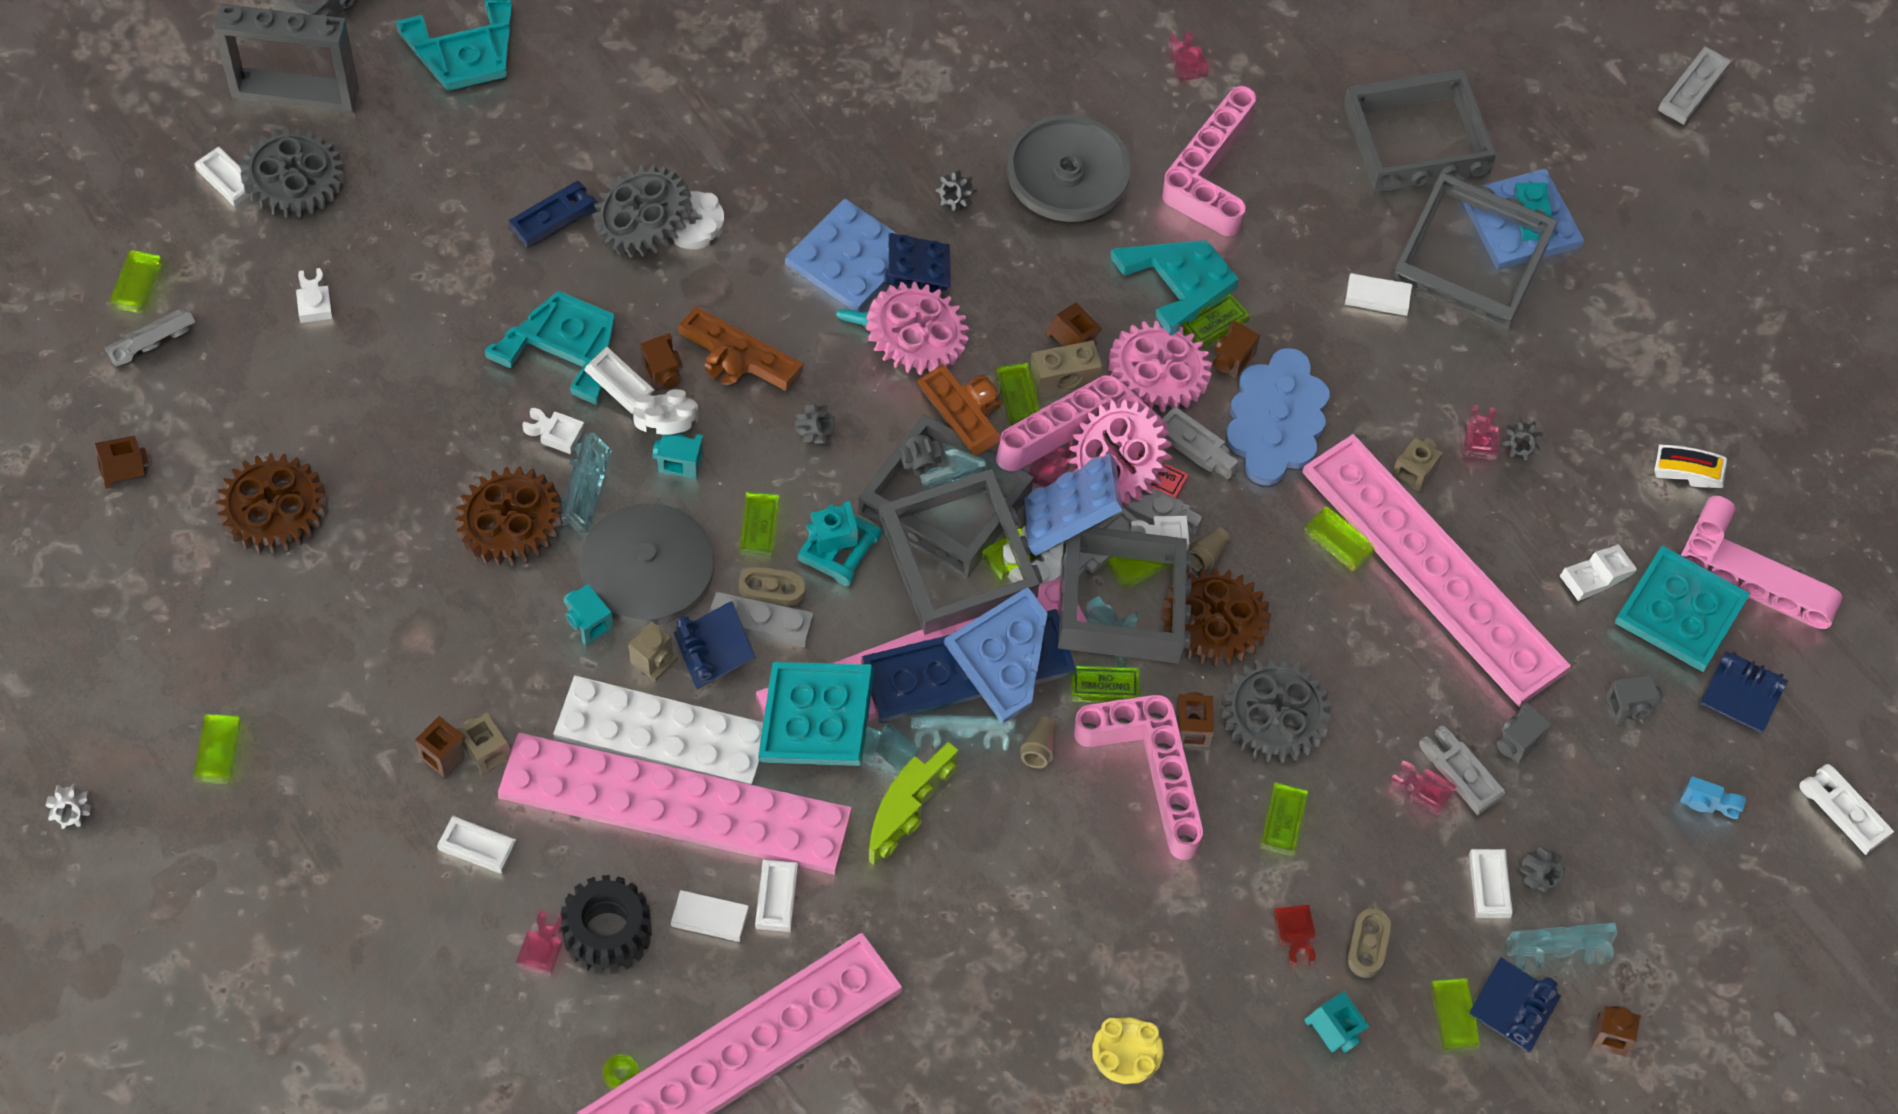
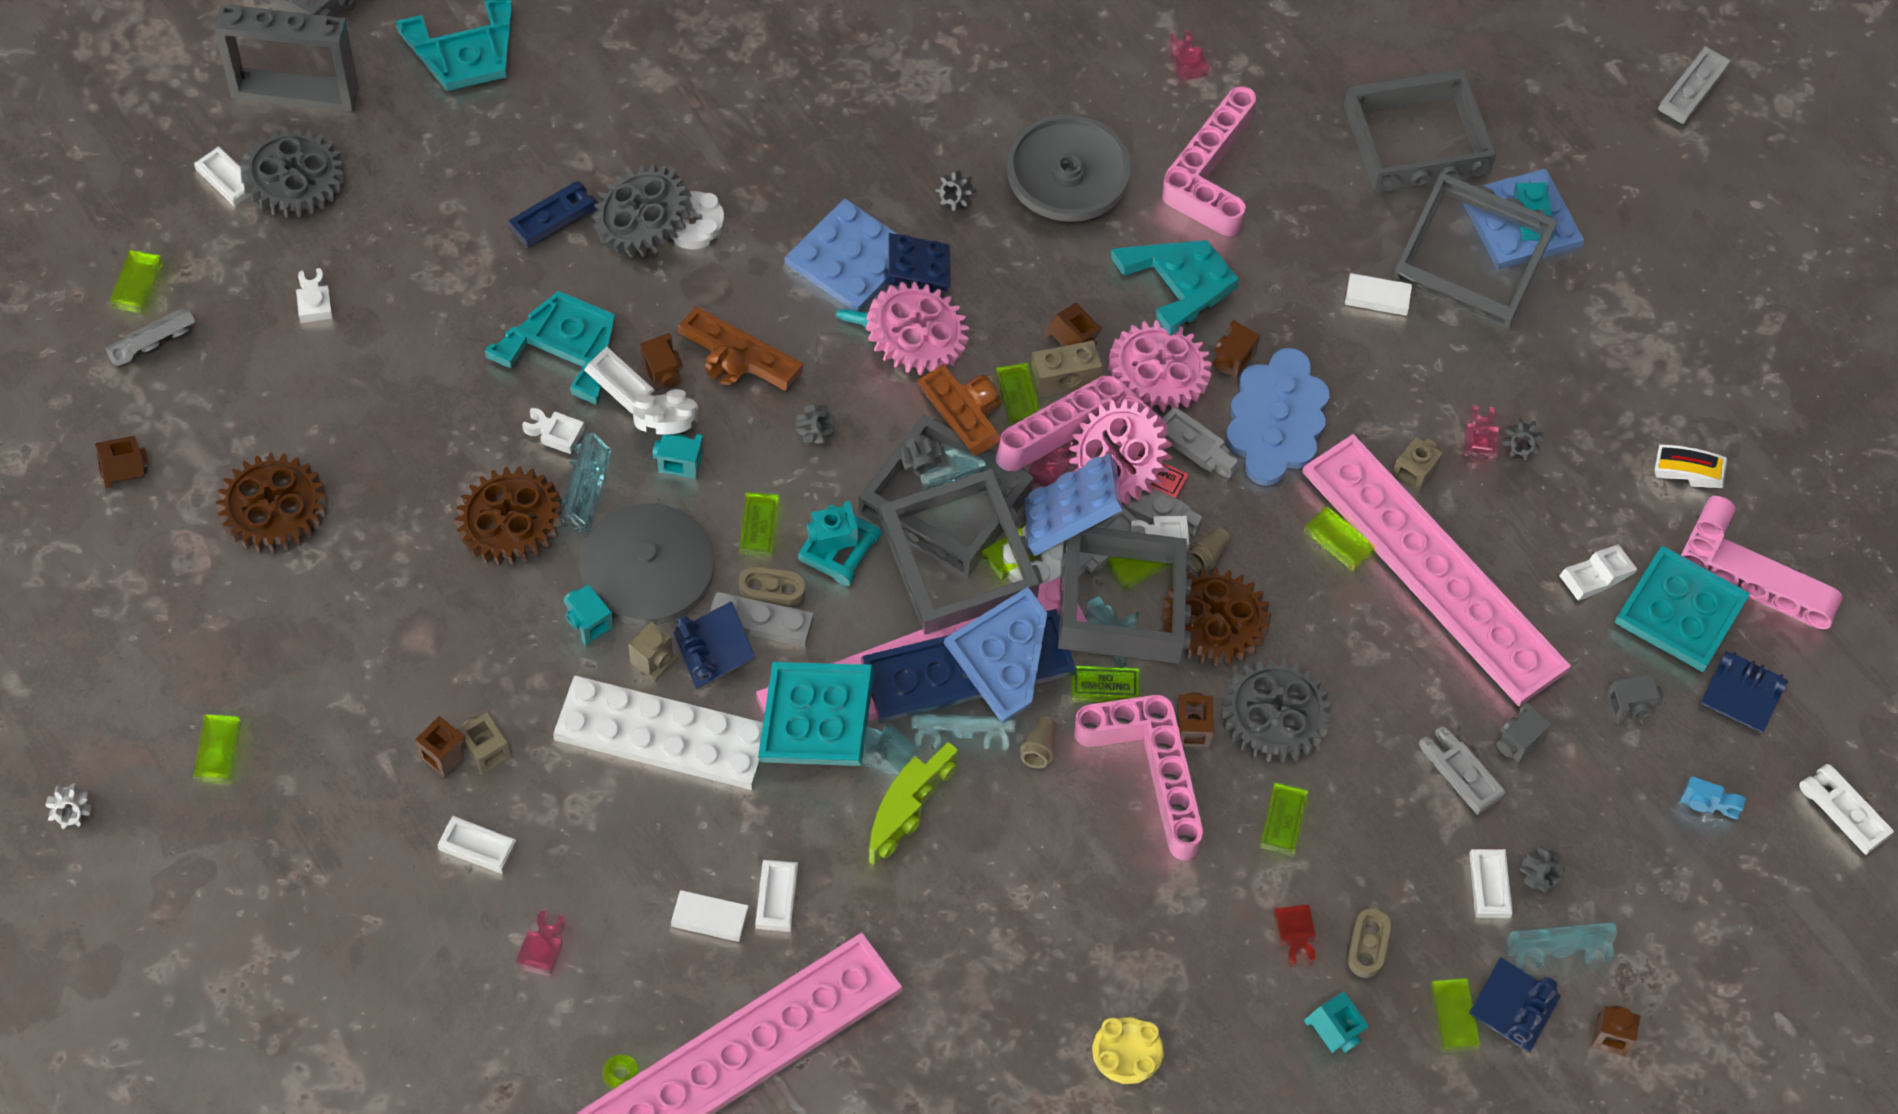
(602, 898): black tyre -> none
(675, 803): bright pink plate -> none
(1215, 321): clear neon green tile -> none
(1427, 791): clear pink plate -> none

